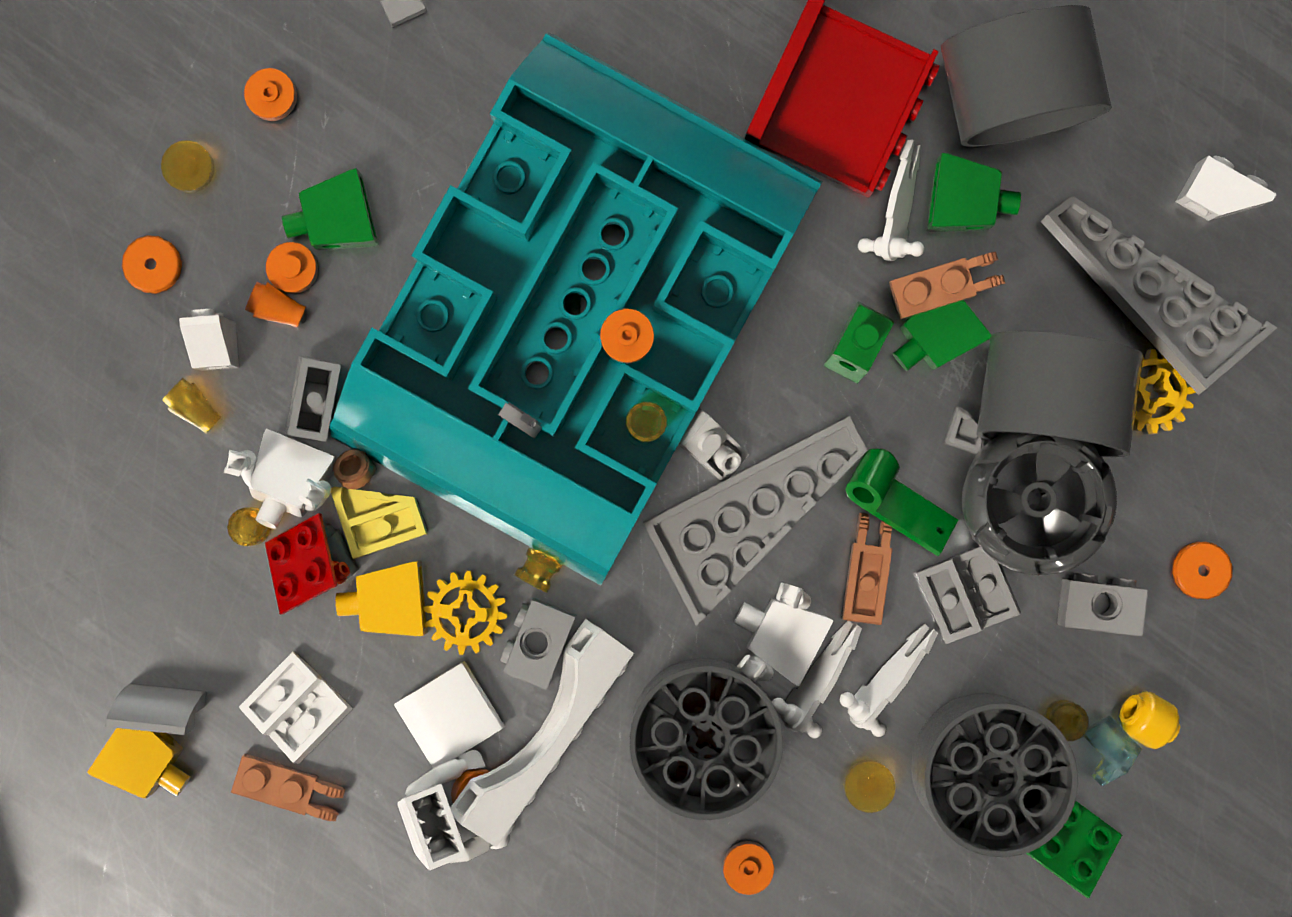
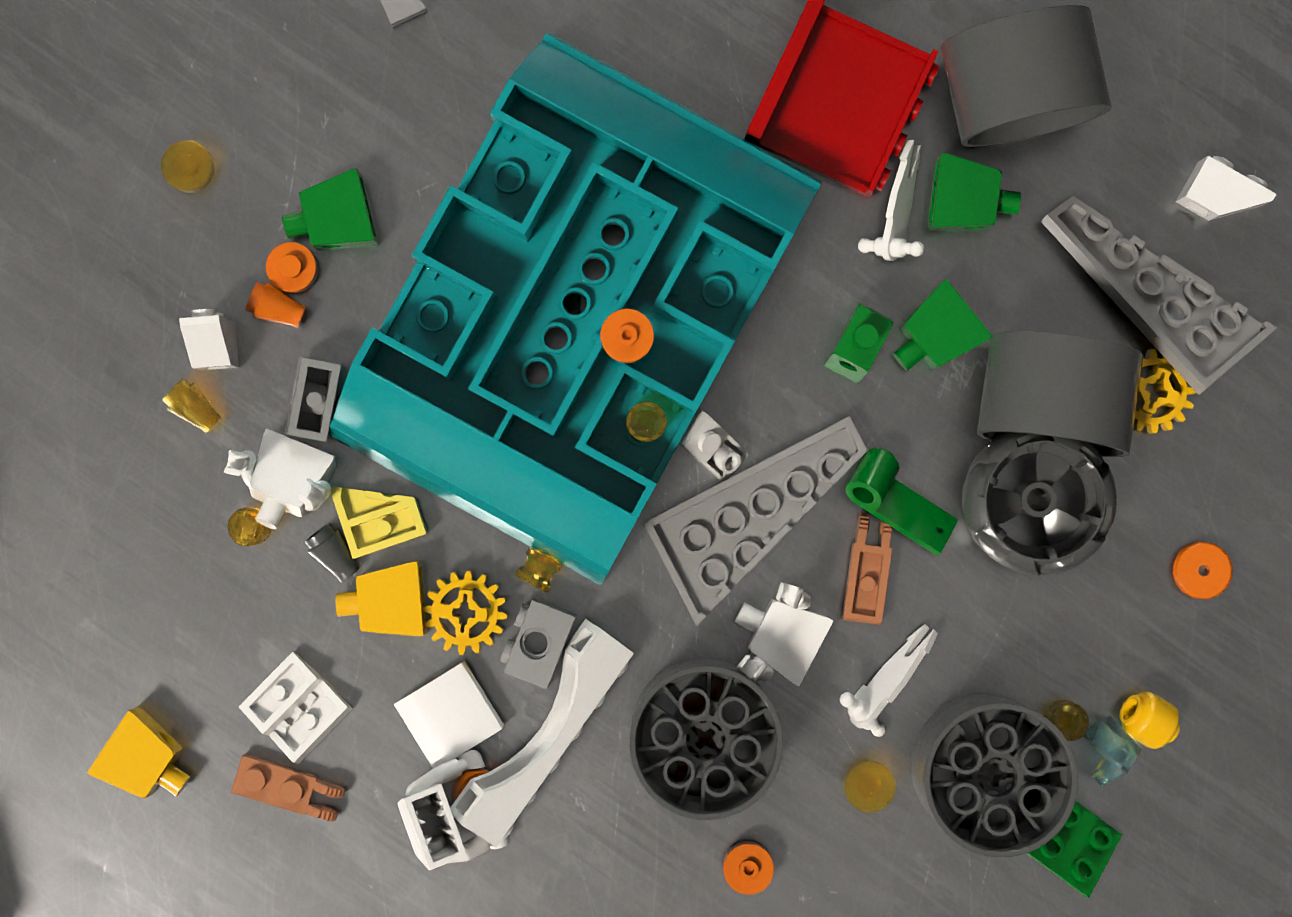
(136, 264): orange piece -> none
(155, 709): light grey slope -> none
(270, 94): orange wheel -> none
(303, 564): red hinge -> none
(353, 469): nougat tile -> none
(520, 419): light grey tile -> none
(817, 684): white piece -> none
(941, 285): nougat hinge -> none
(963, 432): light grey tile -> none
(967, 594): light grey slope -> none
(1125, 612): light grey brick -> none

